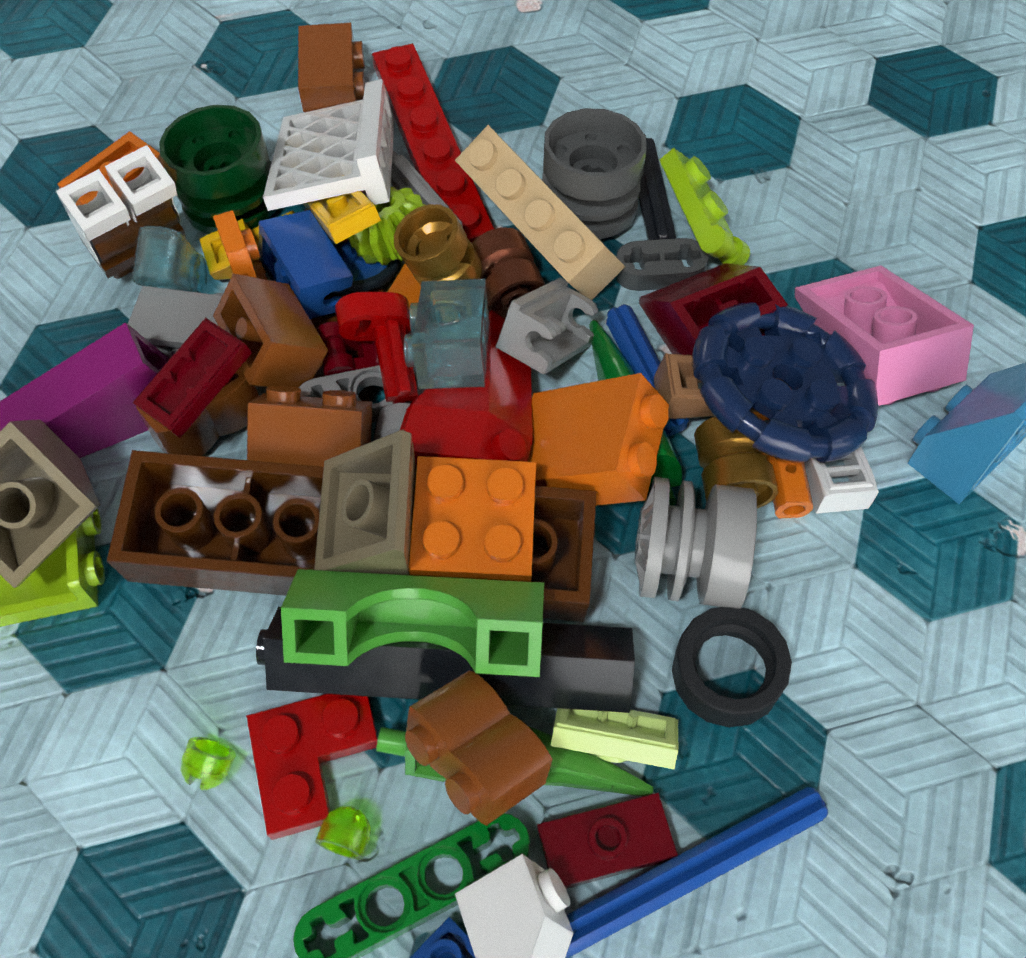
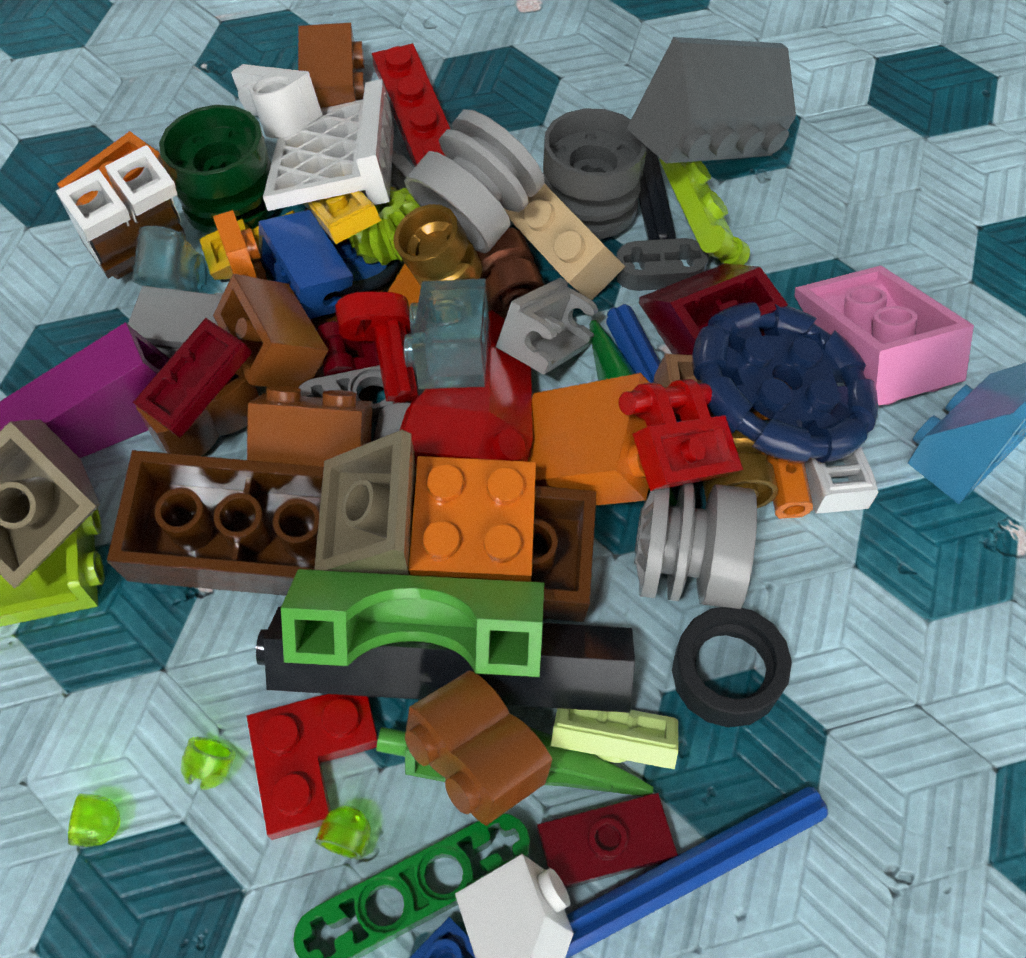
(92, 821): none -> clear neon green hinge
(279, 98): none -> white plate
(477, 177): none -> light grey wheel
(684, 450): none -> red plate
(717, 101): none -> dark grey slope

